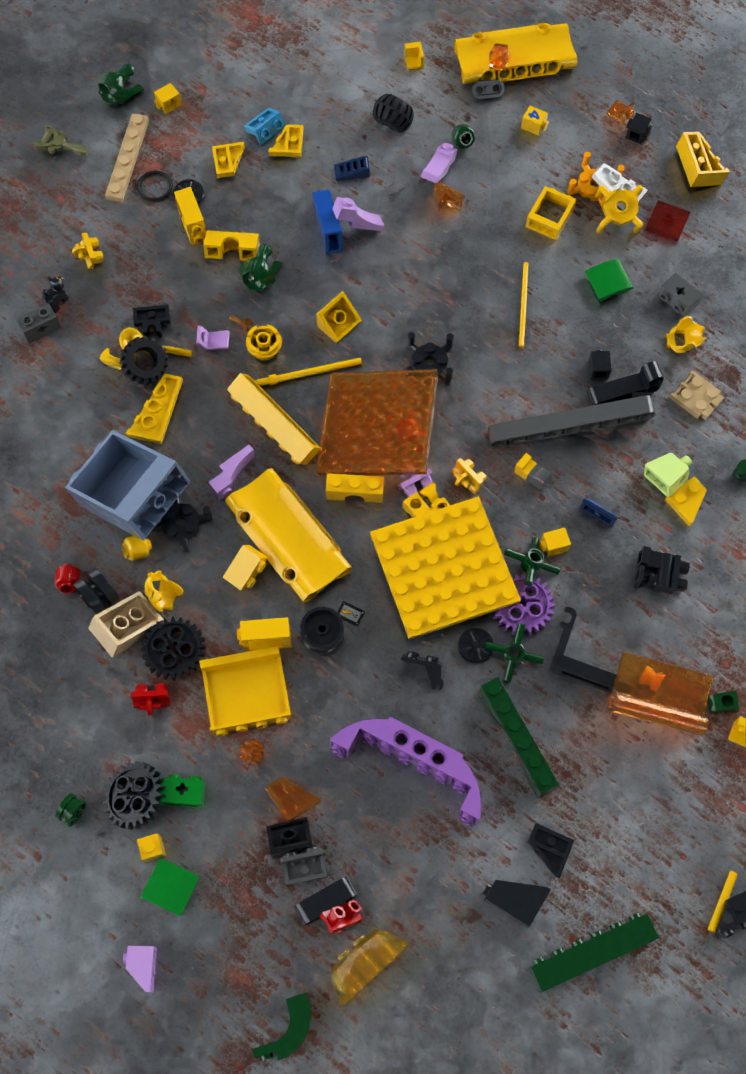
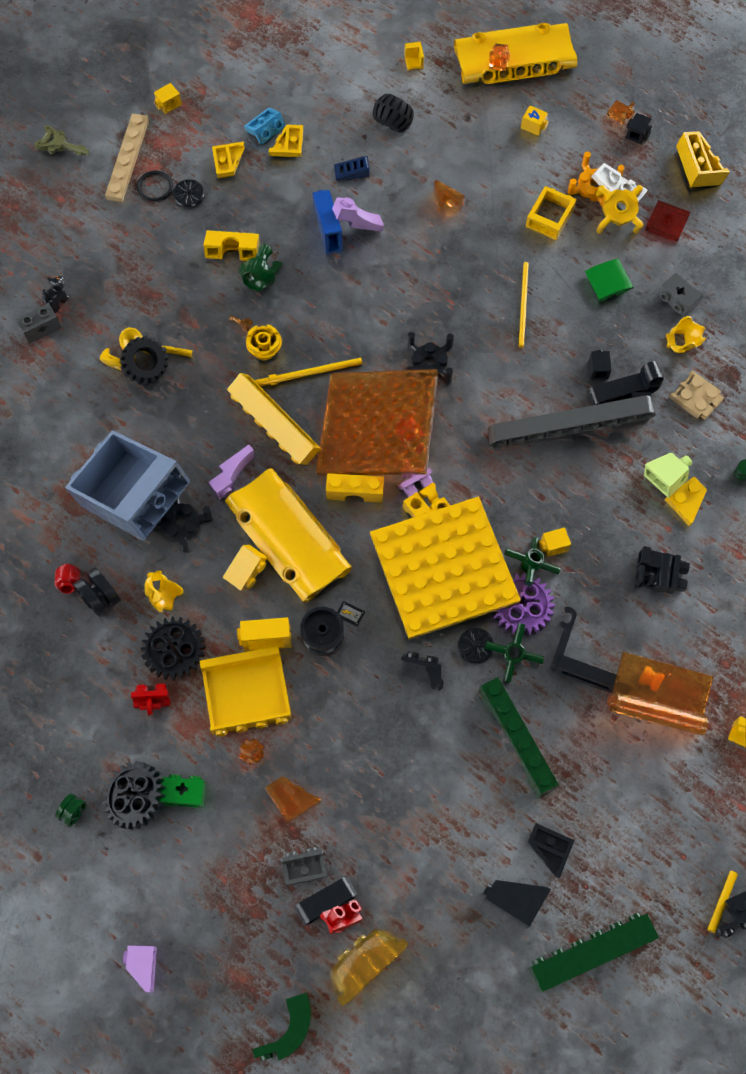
(85, 251): yellow hips -> none
(111, 86): dark green piece -> none
(124, 623): tan slope -> none
(135, 548): yellow head -> none
(151, 318): black plate -> none
(151, 848): yellow brick -> none
(157, 411): yellow wing -> none
(169, 886): green slope -> none
(190, 215): yellow window -> none
(213, 340): lavender bracket -> none
(289, 837): black slope -> none
(337, 317): yellow slope -> none
(386, 735): medium lavender slope -> none
(440, 163): lavender slope -> none
(463, 136): dark green head -> none
(466, 476): yellow hips -> none
(487, 89): black plate -> none
(532, 472): leg -> none
(599, 511): dark blue slope -> none
(723, 702): dark green leg -> none

